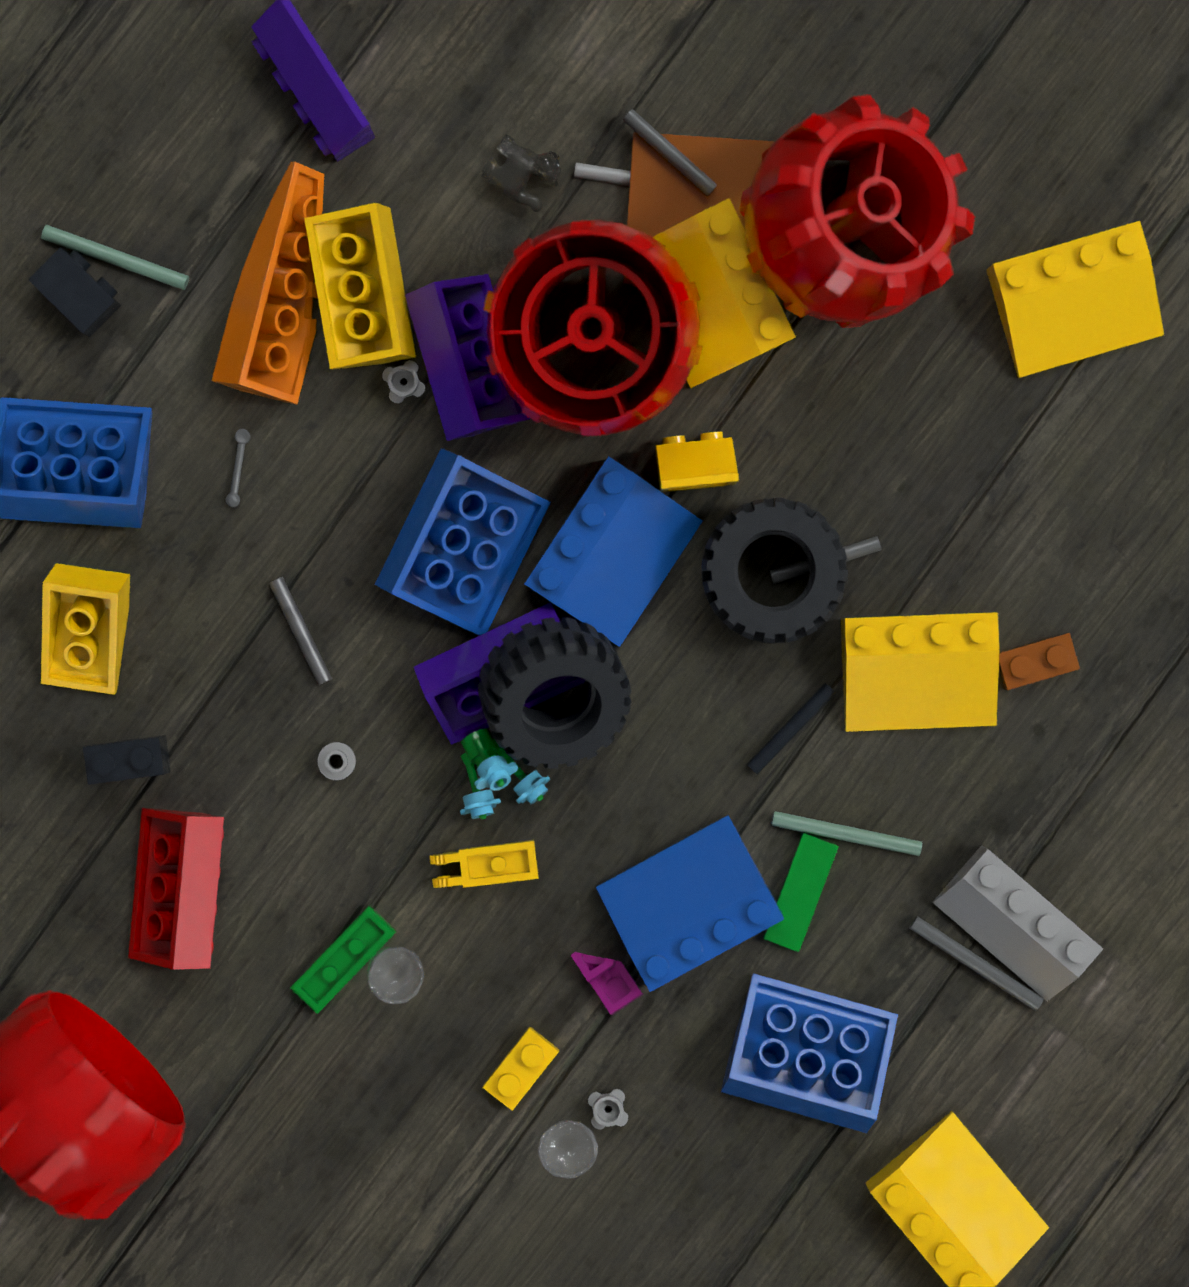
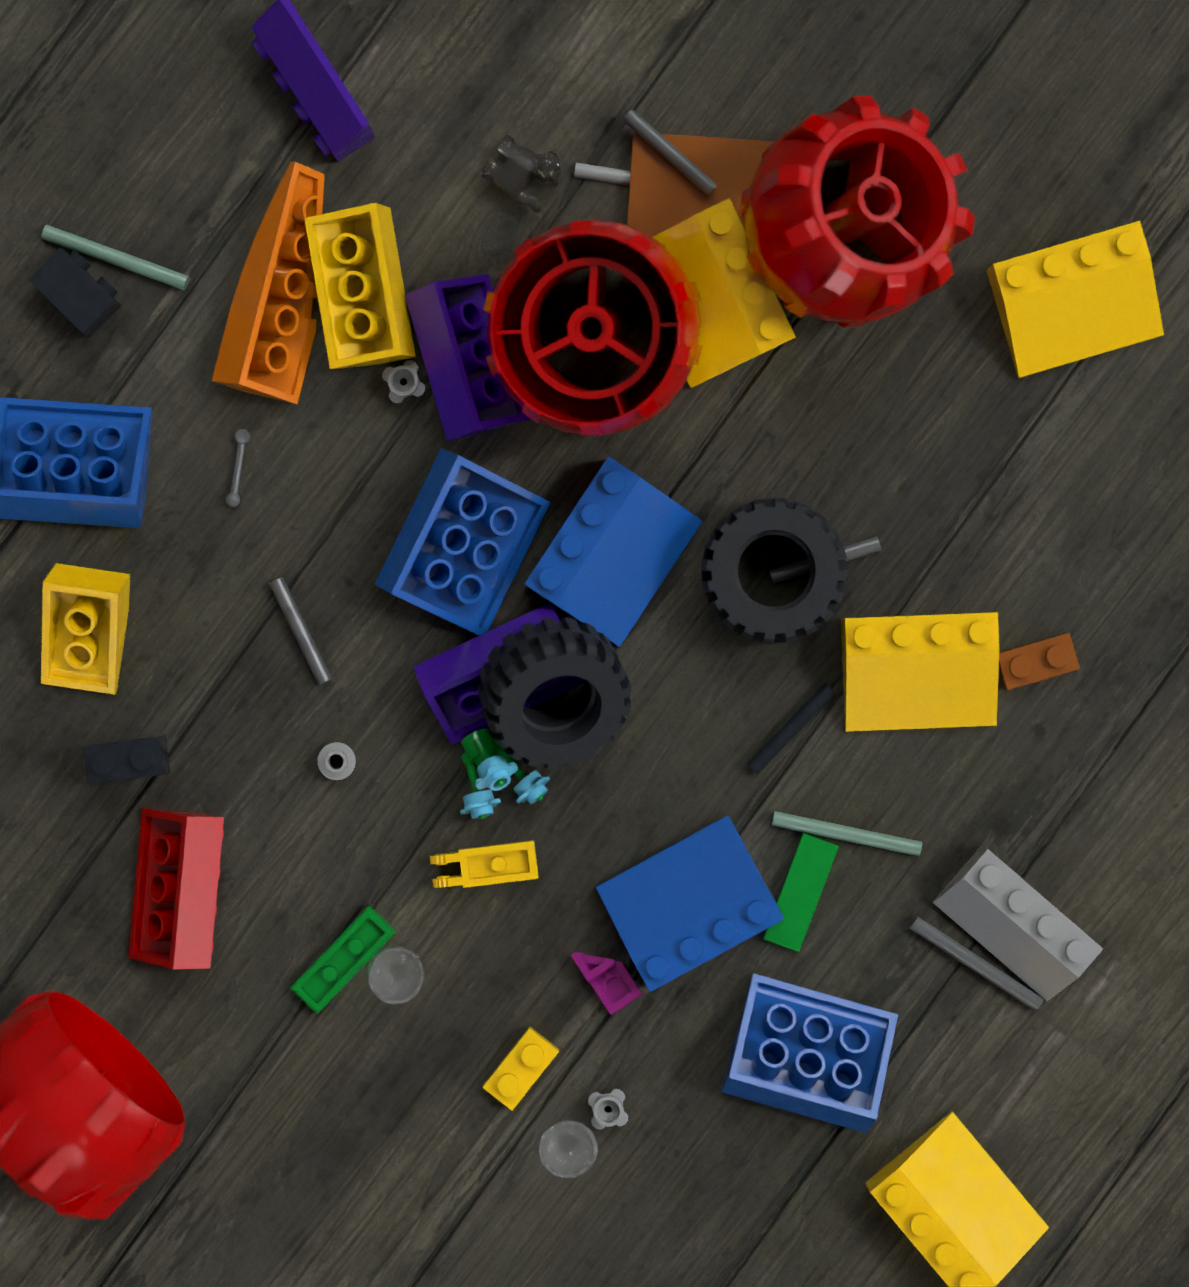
(696, 463): yellow slope -> none

